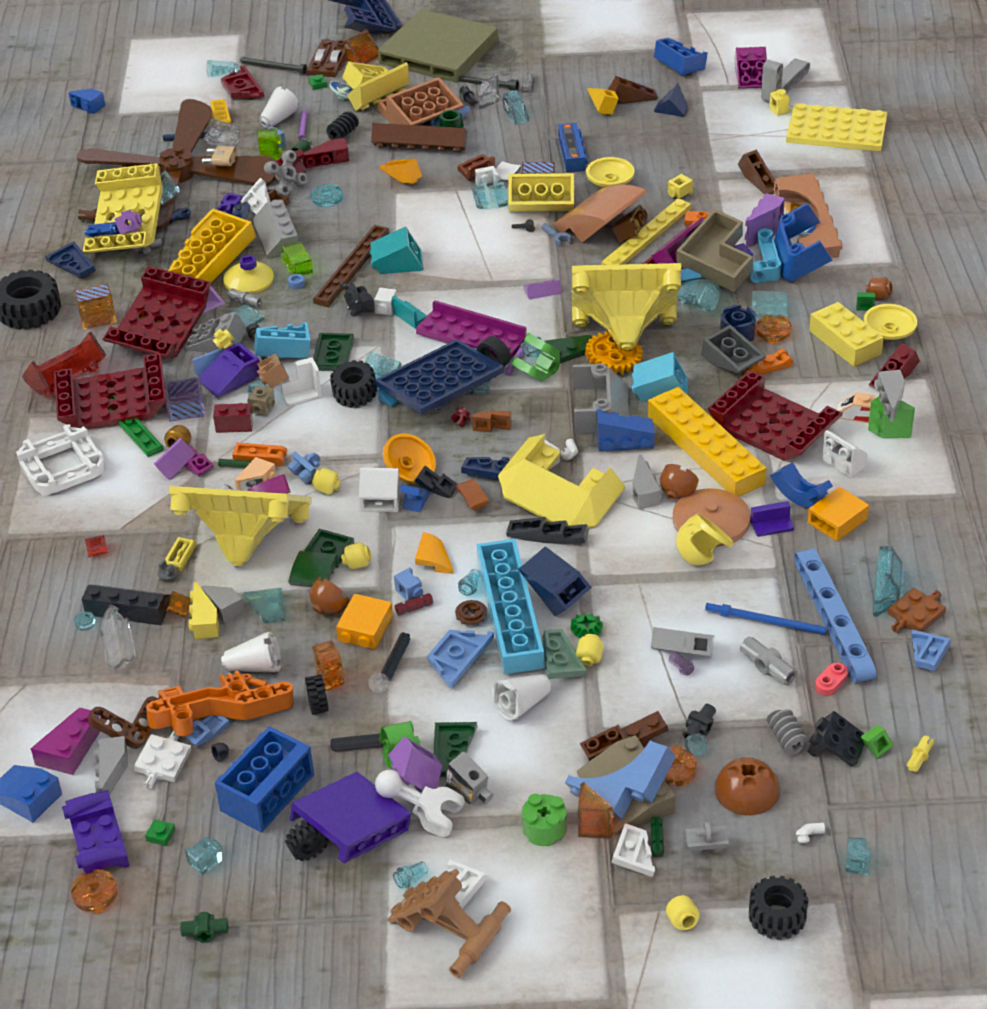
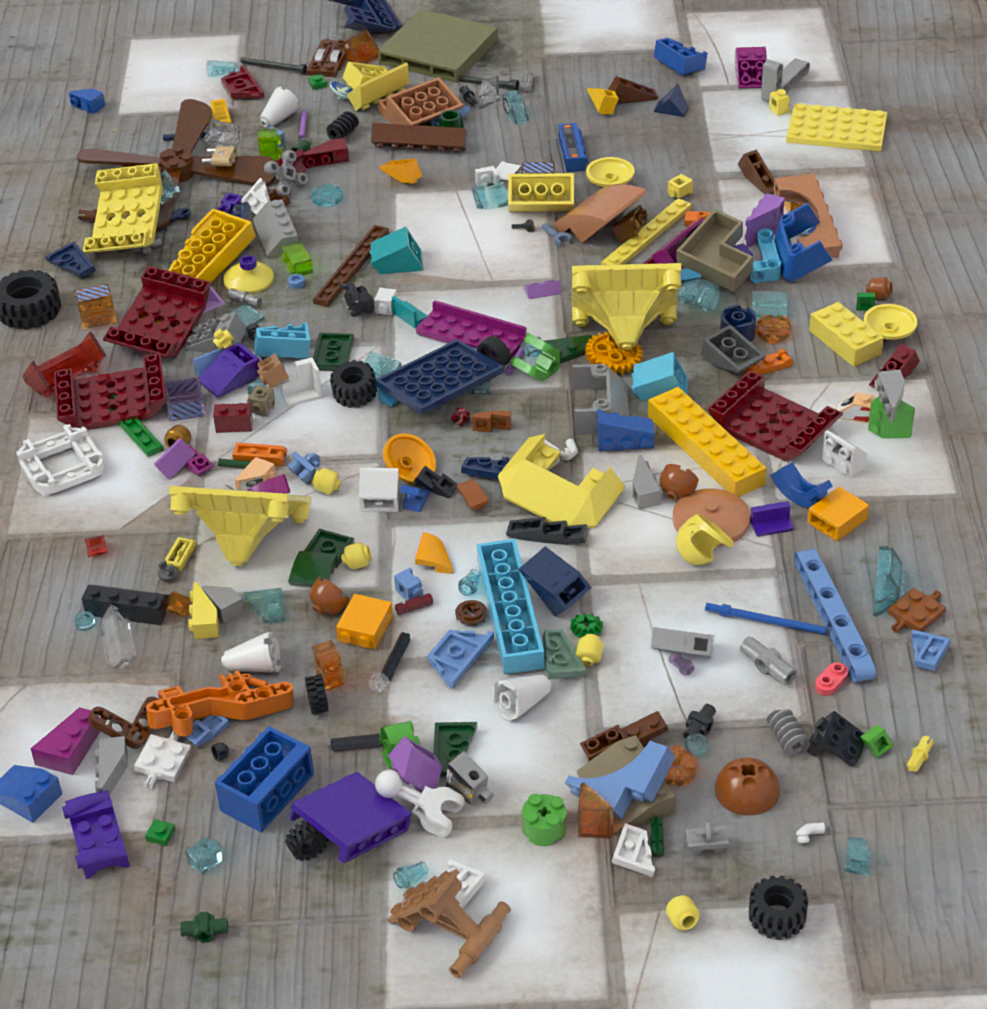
(96, 901): clear orange plate -> none
(102, 229): blue hinge -> none
(123, 221): medium lavender brick -> none
(468, 168): copper bracket -> none

